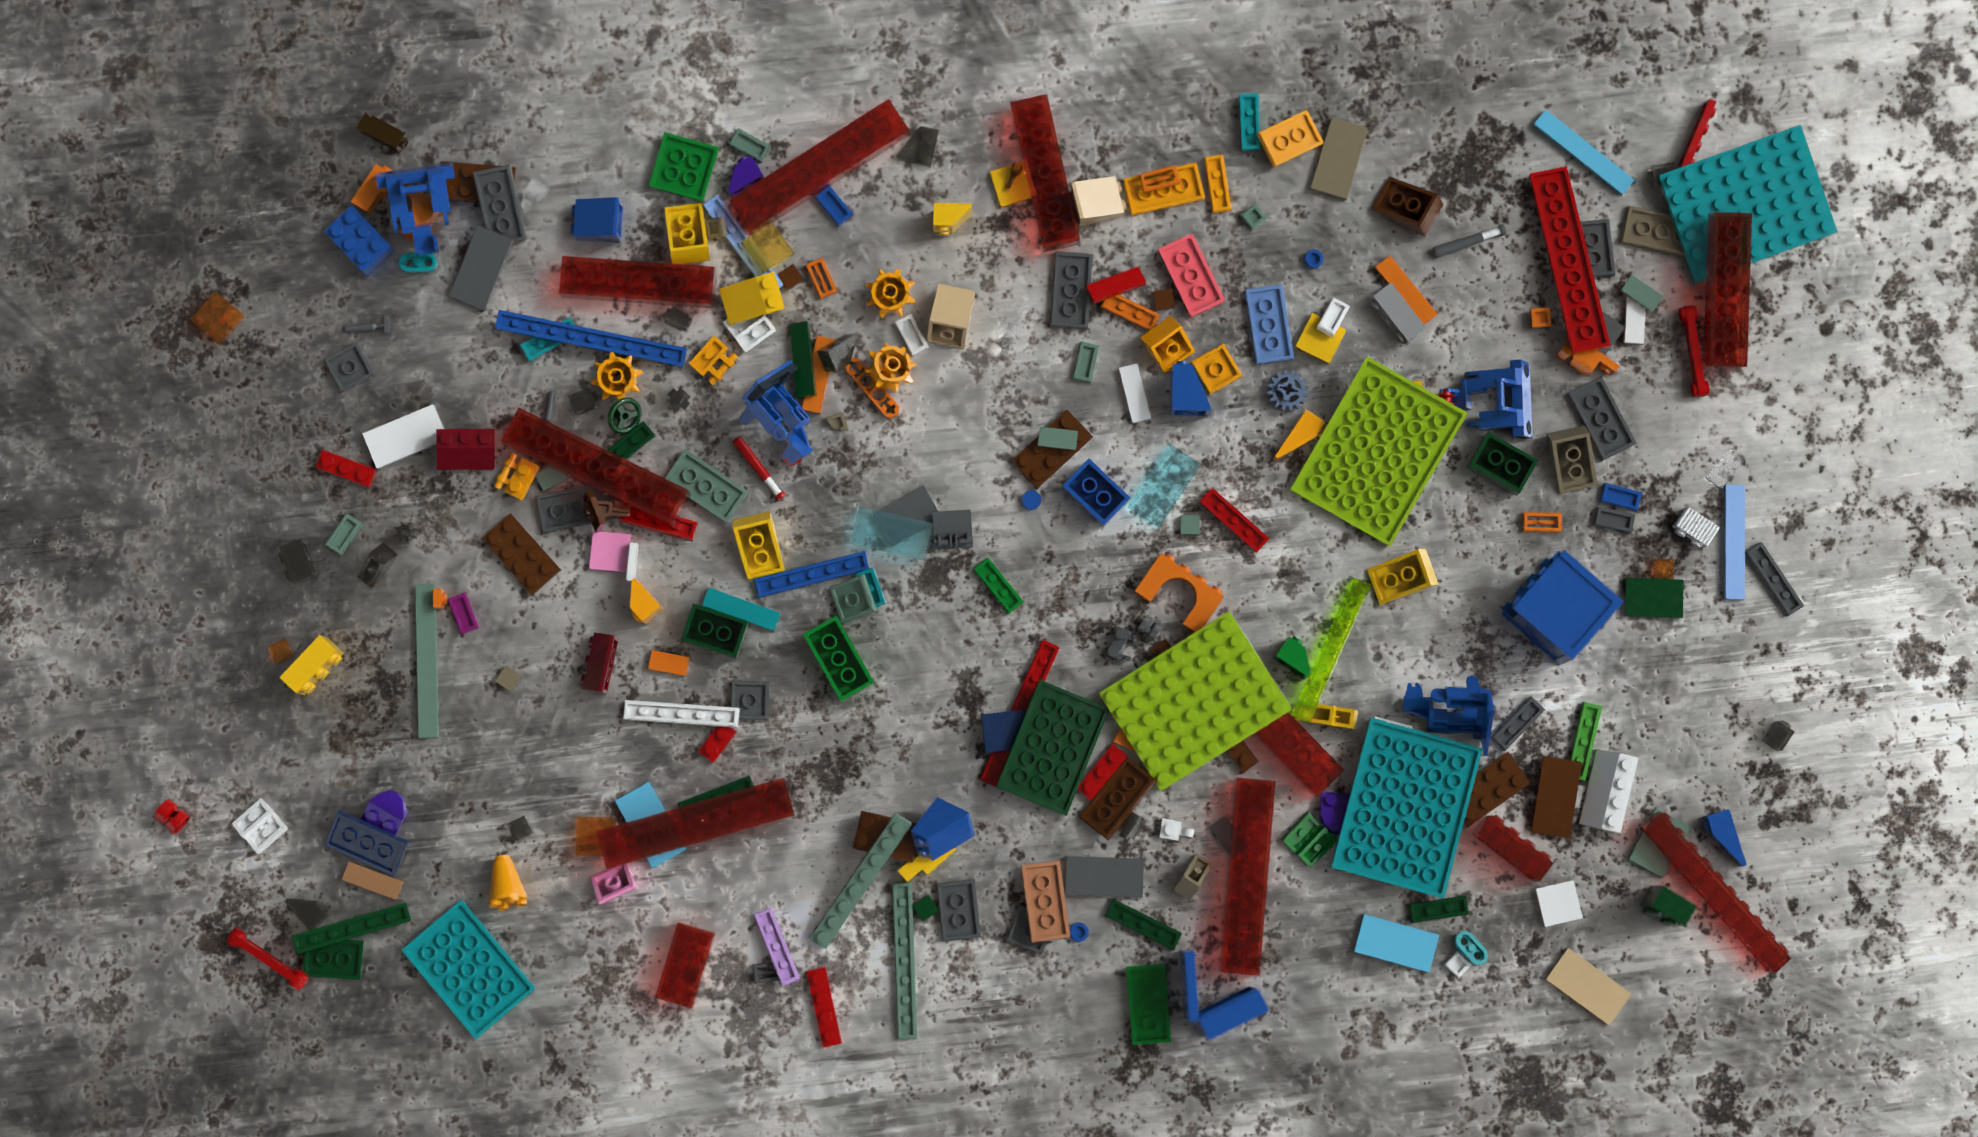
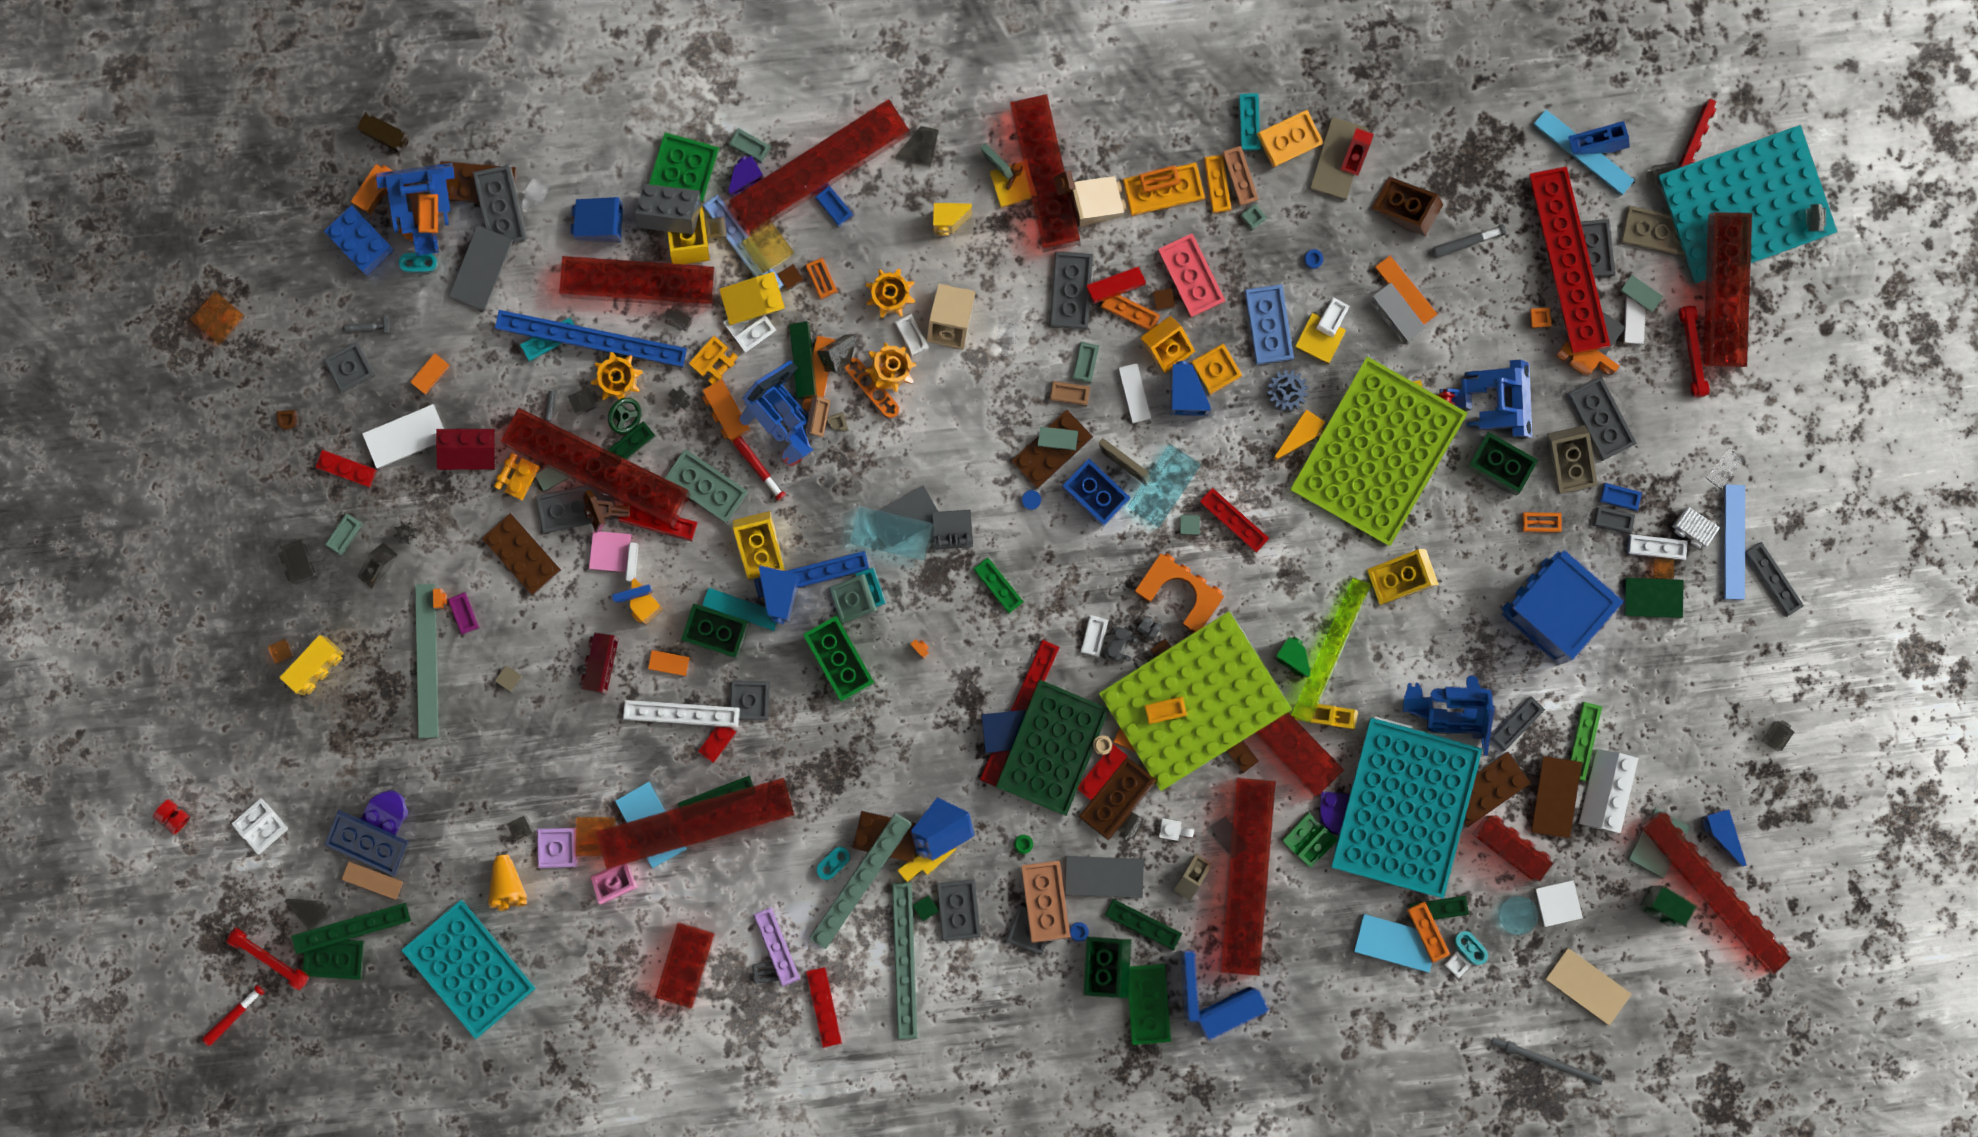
(214, 1033): none -> red piece
(287, 419): none -> reddish brown tile
(428, 213): none -> orange tile
(430, 373): none -> orange tile
(556, 847): none -> lavender tile
(632, 593): none -> blue tile
(668, 209): none -> dark grey brick
(725, 410): none -> orange brick
(779, 593): none -> blue slope
(818, 416): none -> medium nougat tile
(833, 863): none -> teal plate
(920, 647): none -> orange plate
(996, 161): none -> sand green tile
(1023, 844): none -> green plate
(1064, 183): none -> reddish brown plate
(1069, 393): none -> medium nougat tile
(1094, 636): none -> white tile
(1102, 745): none -> tan plate
(1107, 967): none -> dark green brick
(1124, 461): none -> dark tan tile
(1165, 710): none -> light orange tile
(1240, 176): none -> nougat plate
(1357, 151): none -> red slope
(1428, 932): none -> orange tile
(1510, 1047): none -> dark grey bar
(1518, 915): none -> clear light blue tile
(1601, 140): none -> blue slope
(1657, 547): none -> white tile
(1815, 218): none -> clear smoke brick

